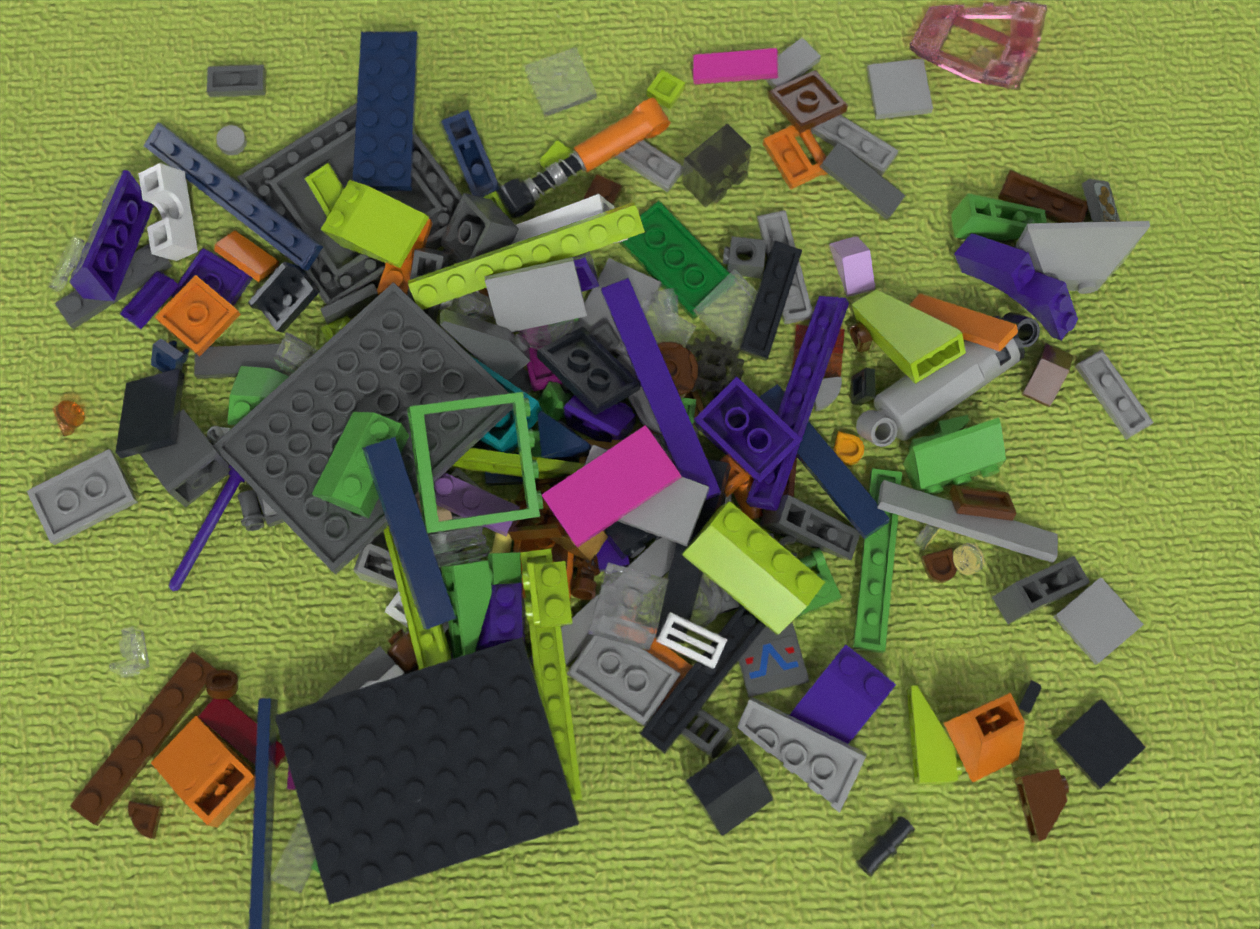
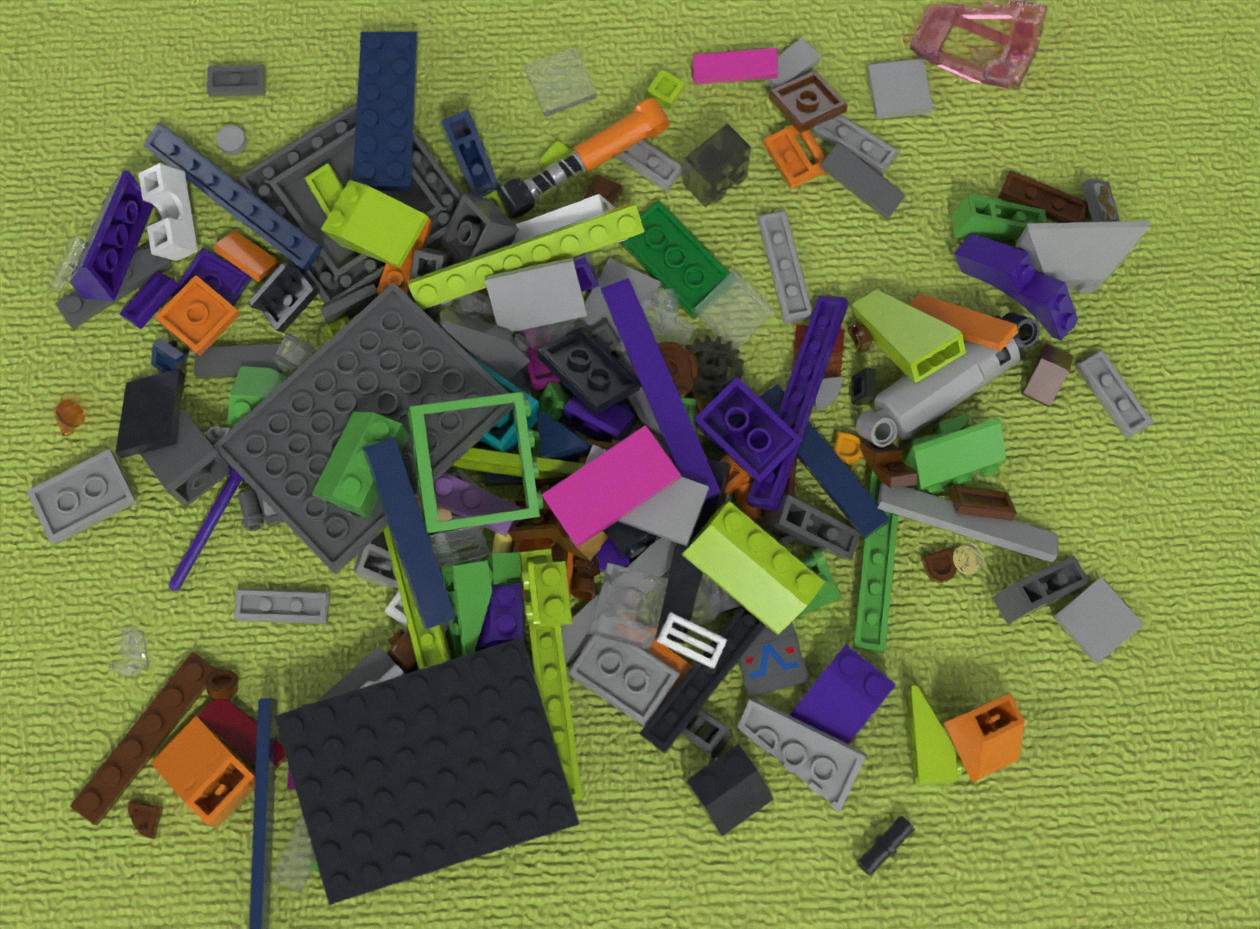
(282, 606): none -> light grey tile
(753, 248): dark grey brick -> none
(770, 300): black tile -> none
(853, 265): lavender slope -> none
(887, 465): none -> reddish brown slope
(926, 536): clear tile -> none
(1028, 697): black tile -> none
(1042, 801): reddish brown slope -> none
(1099, 744): black tile -> none

